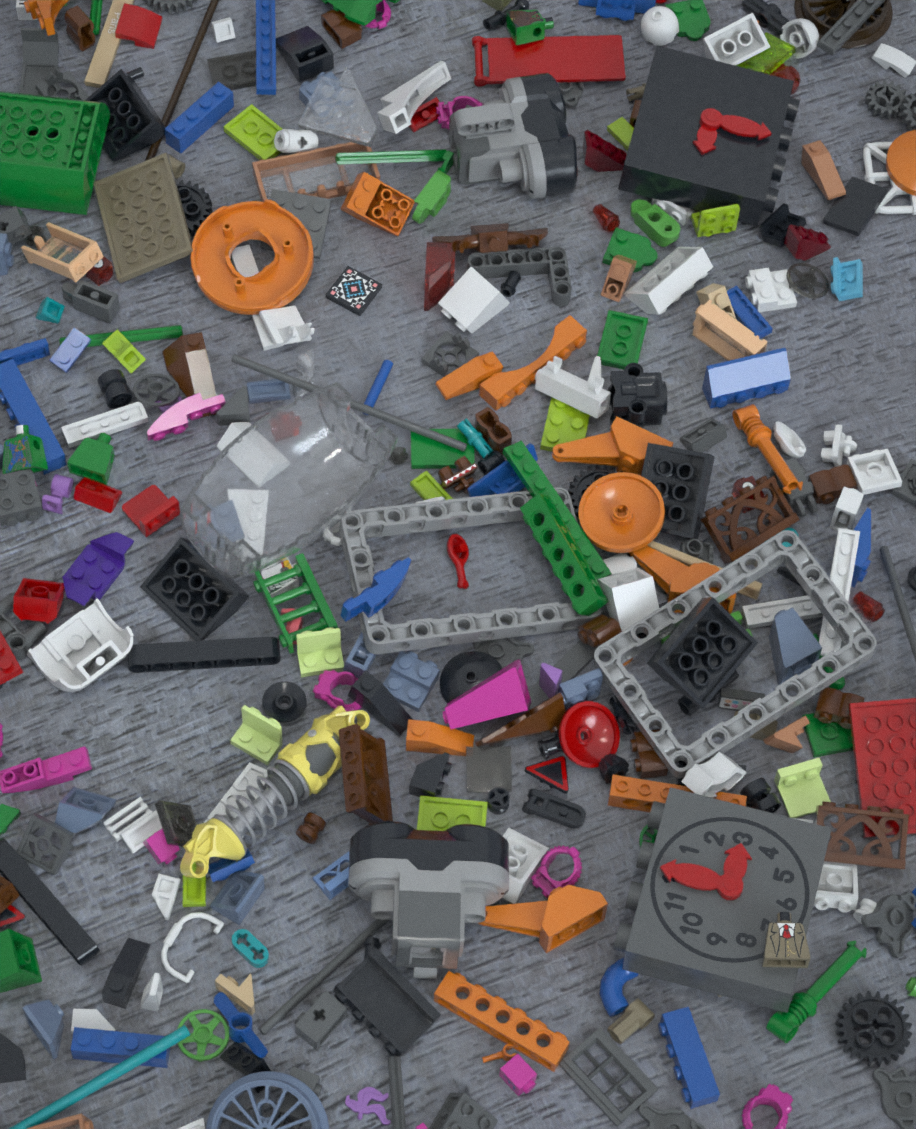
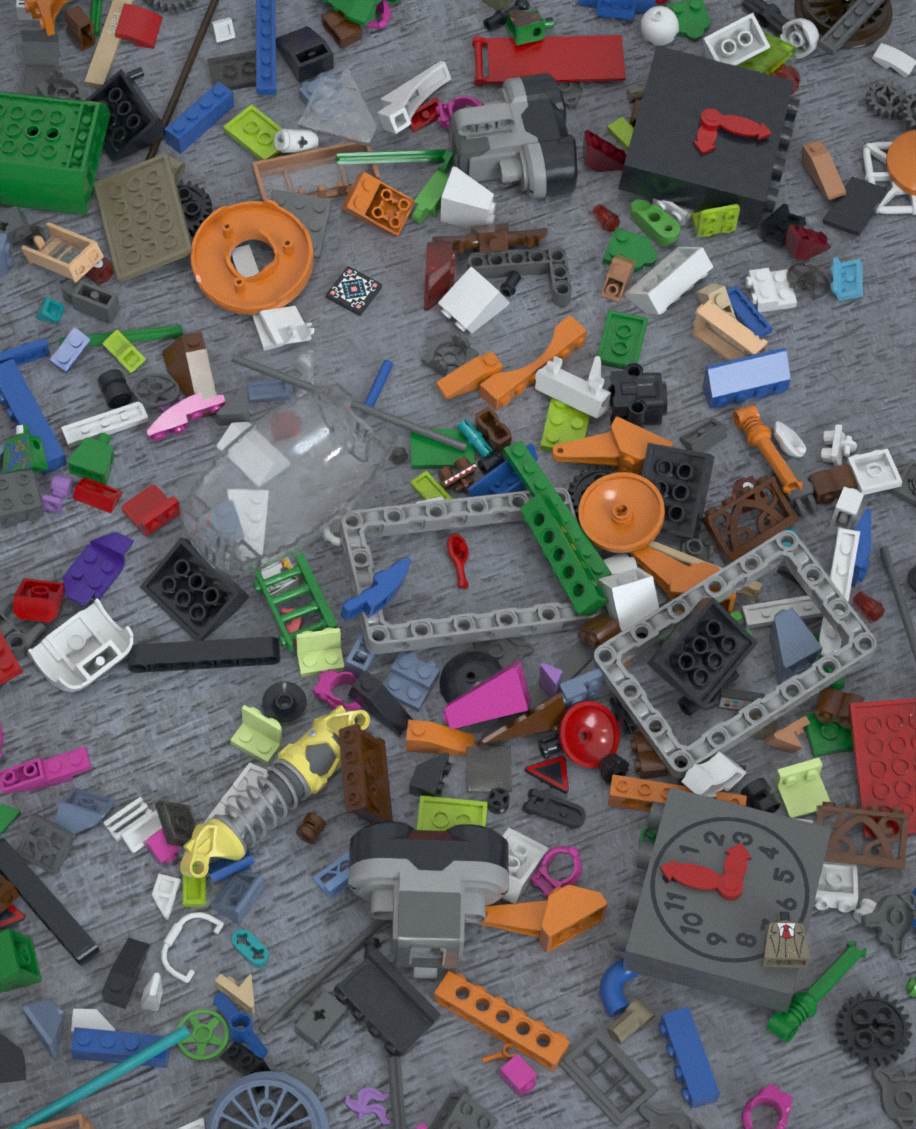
(466, 202): none -> white slope

